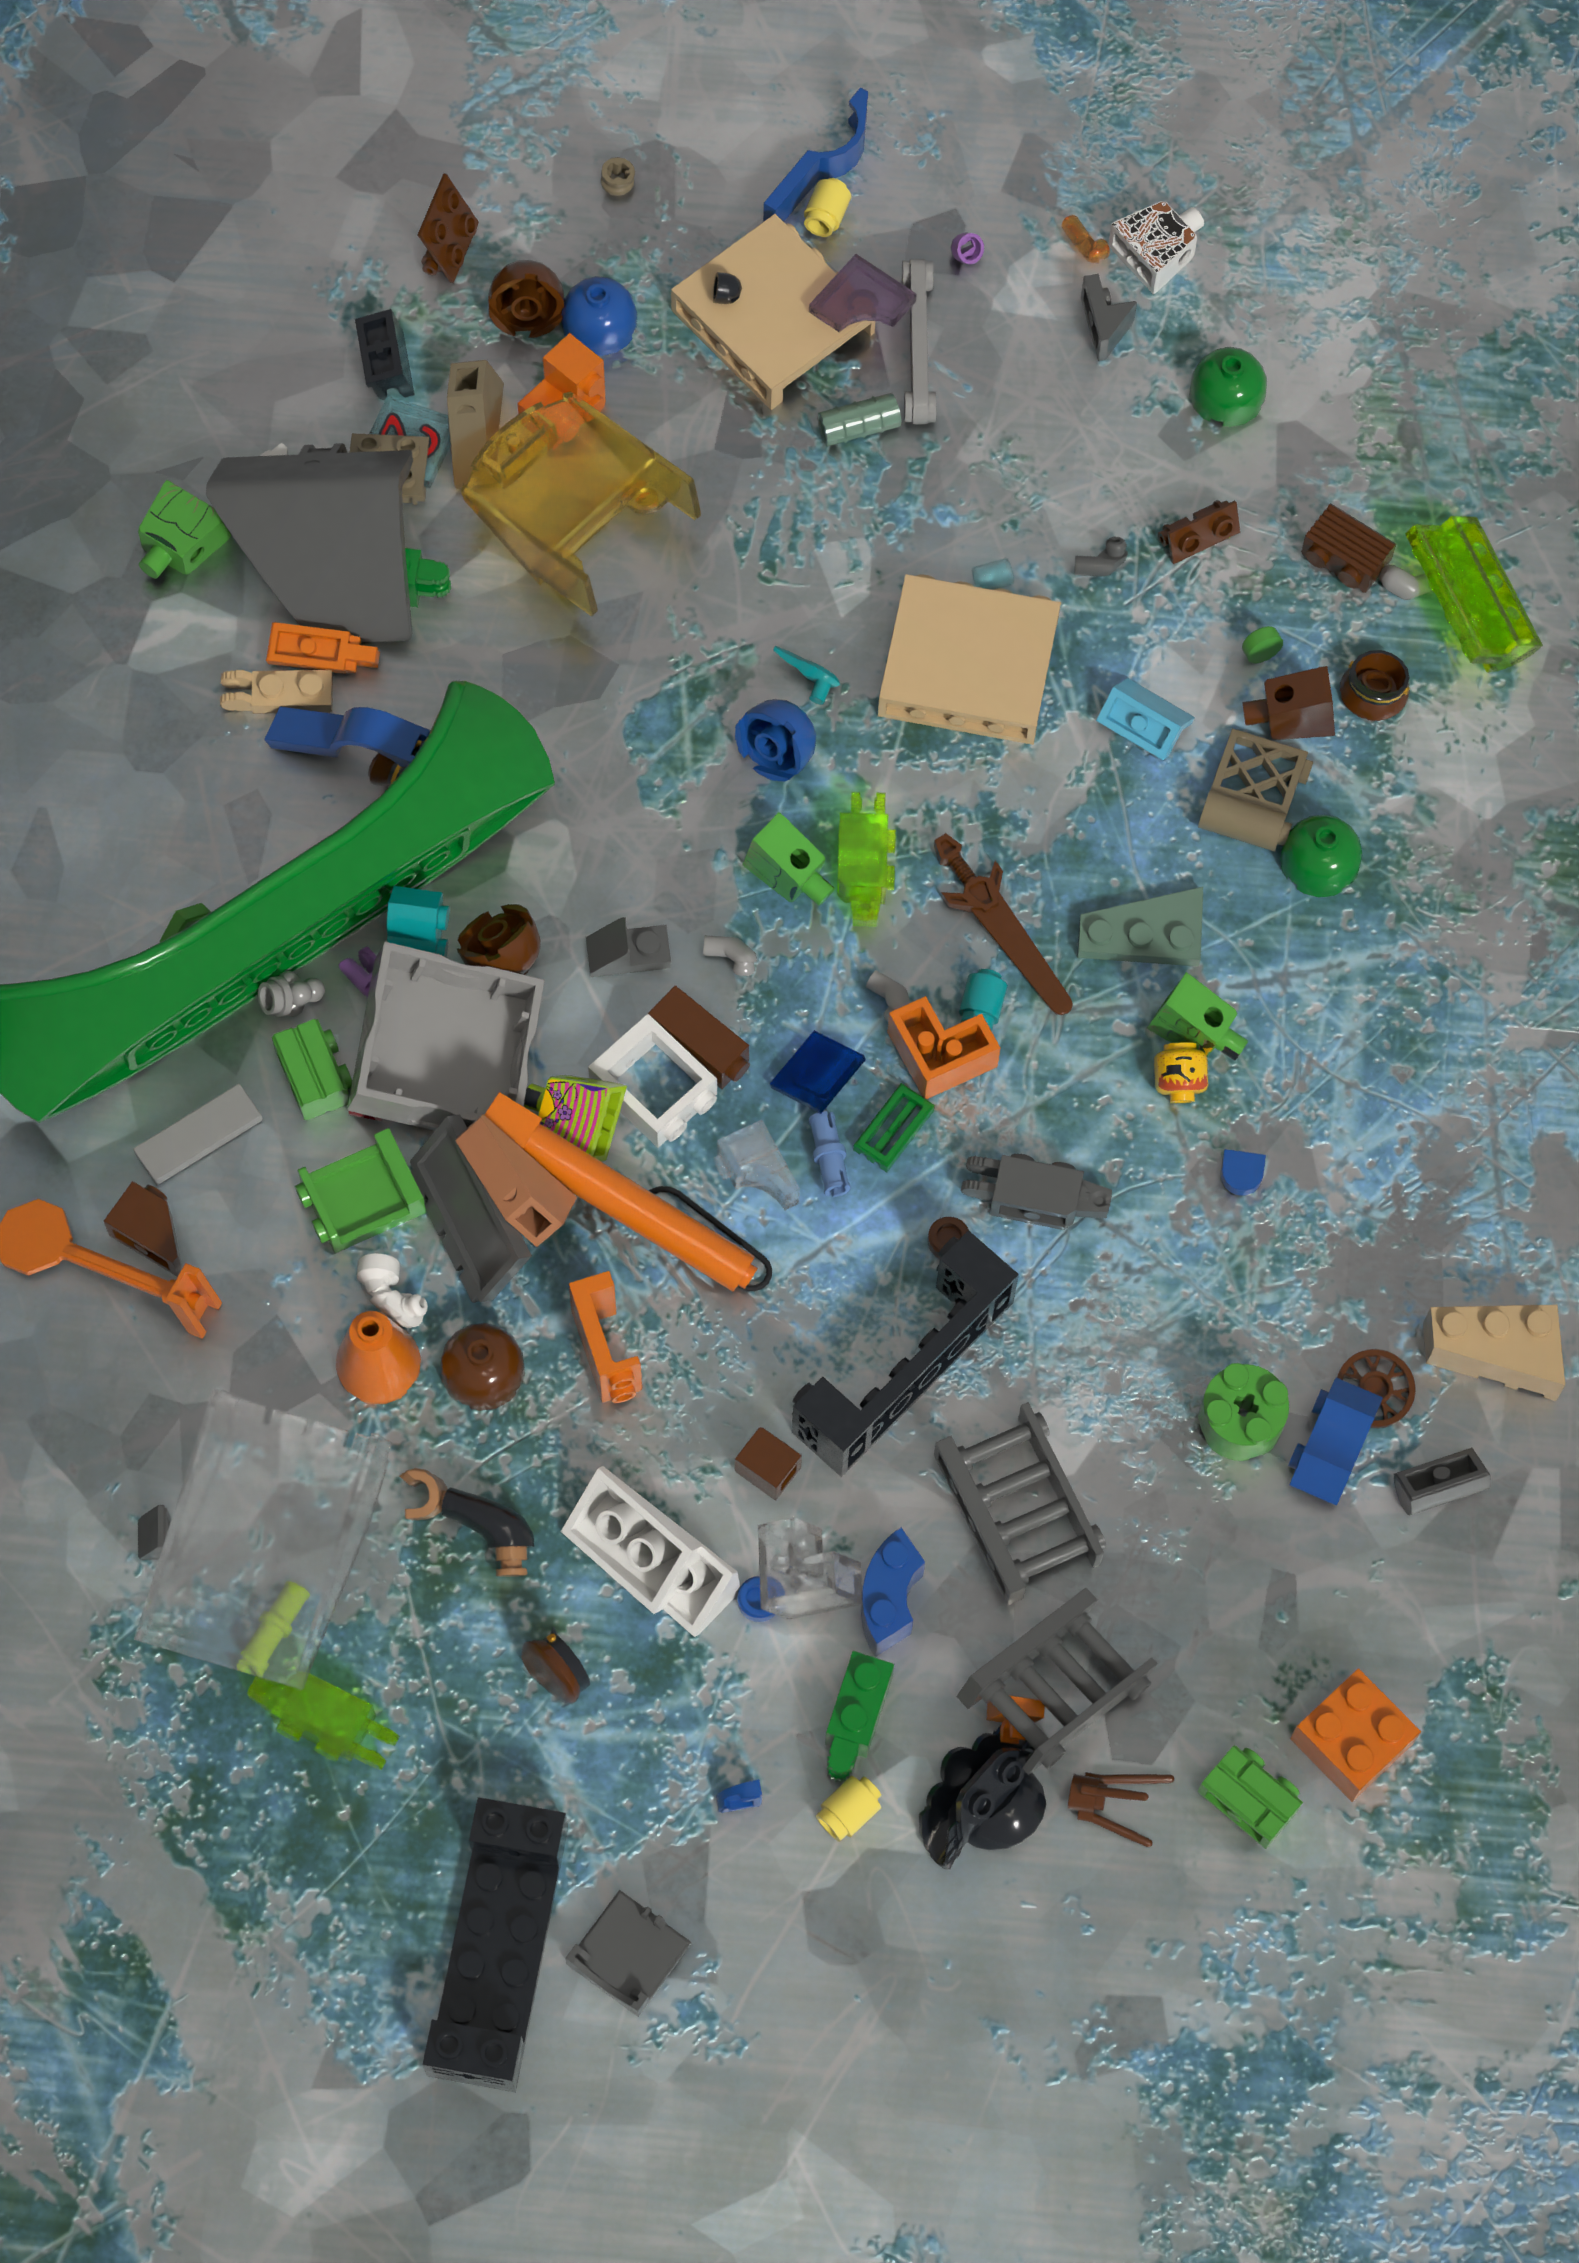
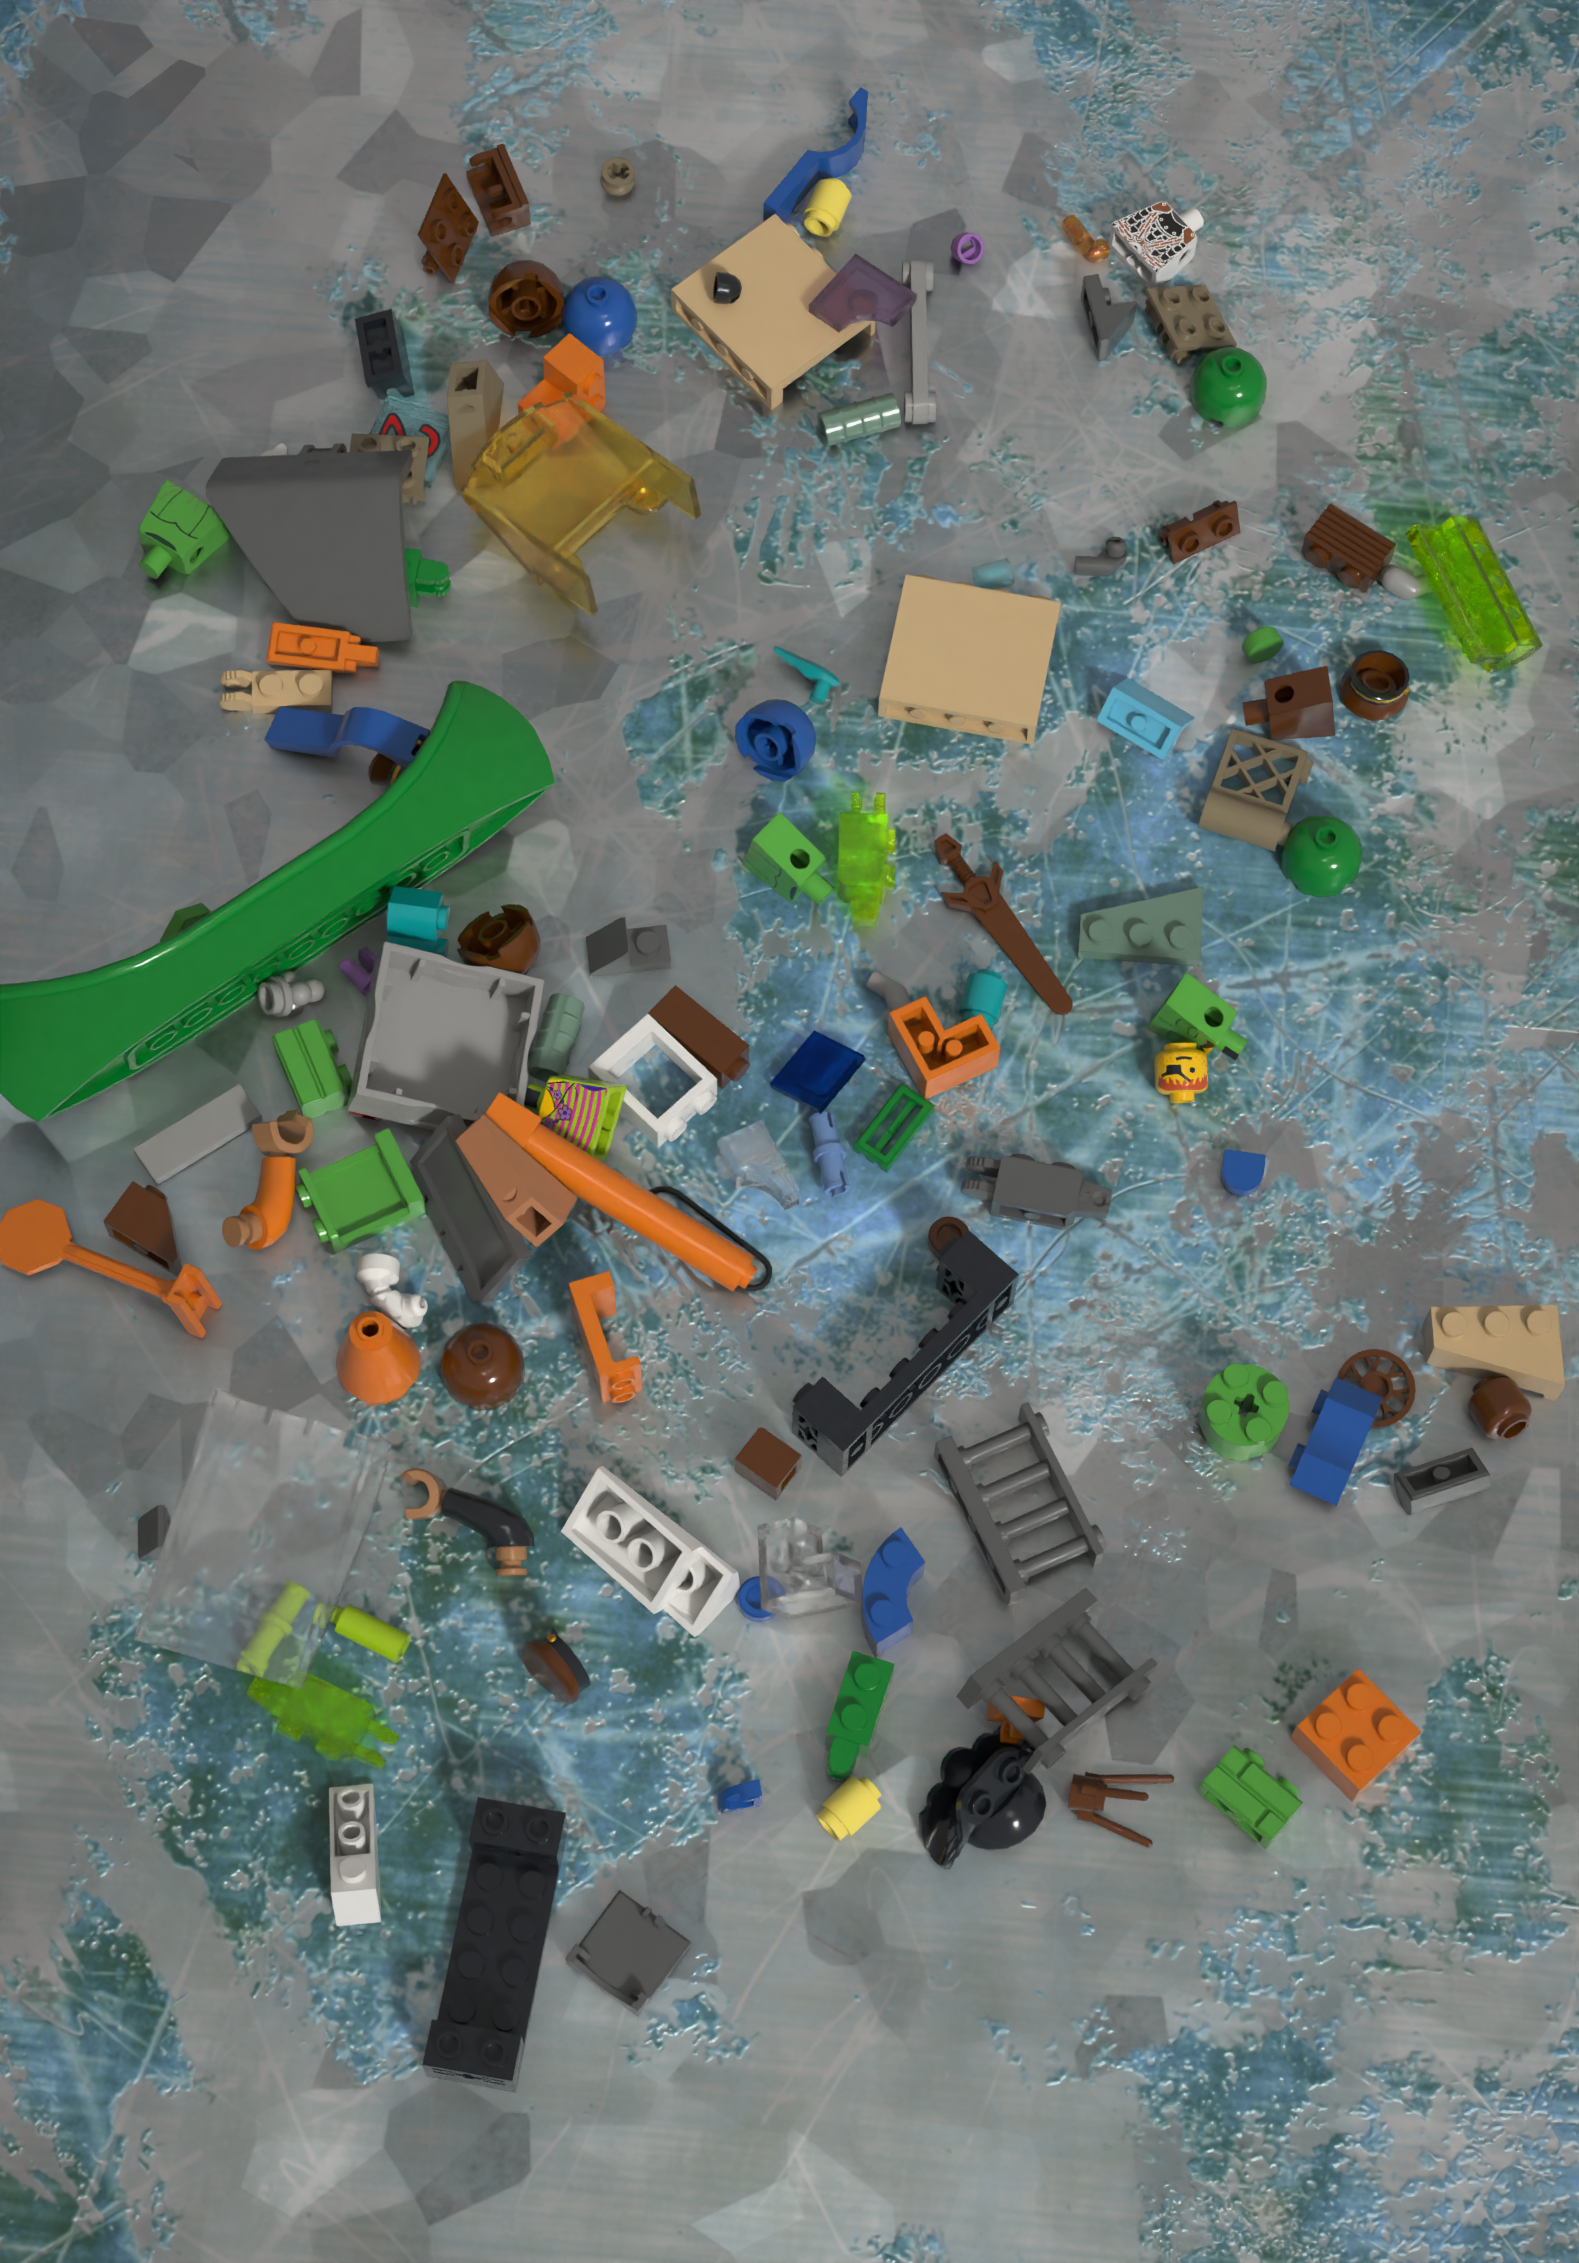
(272, 1209): none -> piece
(354, 1855): none -> white slope
(371, 1632): none -> lime cylinder
(498, 191): none -> reddish brown hinge
(556, 1037): none -> sand green axle
(734, 949): light grey arm -> none
(1187, 320): none -> dark tan hinge
(1499, 1408): none -> reddish brown head

